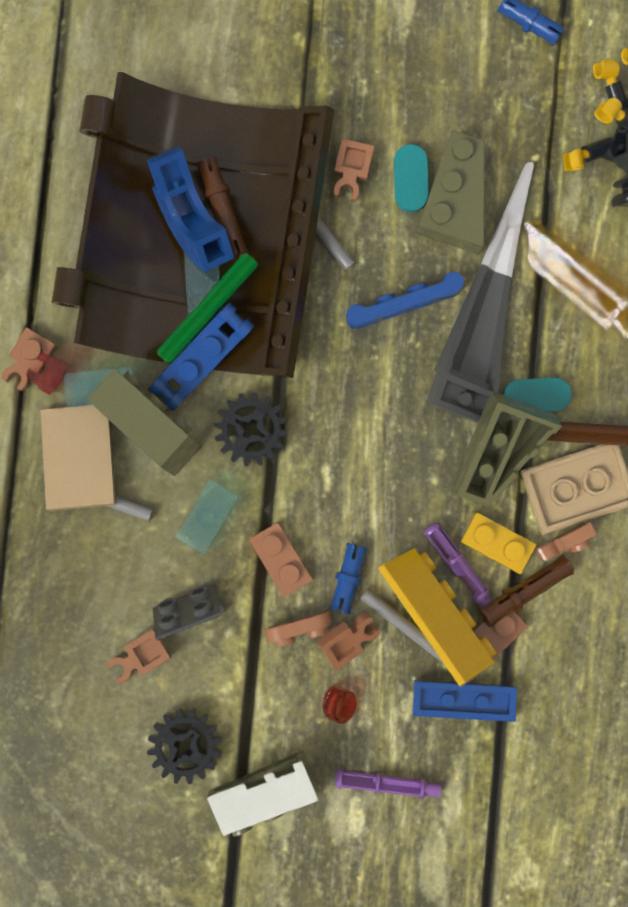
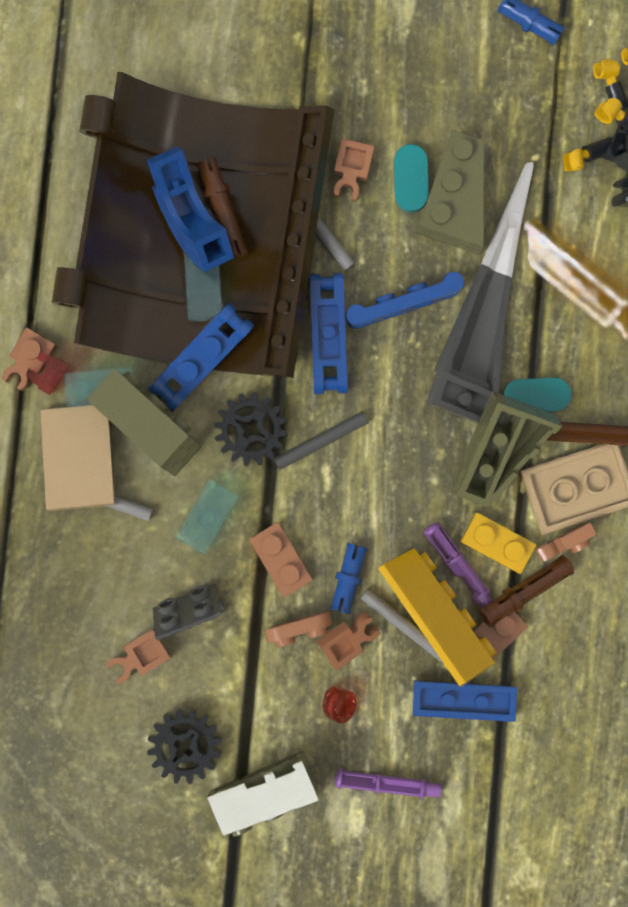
(207, 308): green axle -> none
(321, 440): none -> dark grey bar
(328, 333): none -> blue plate

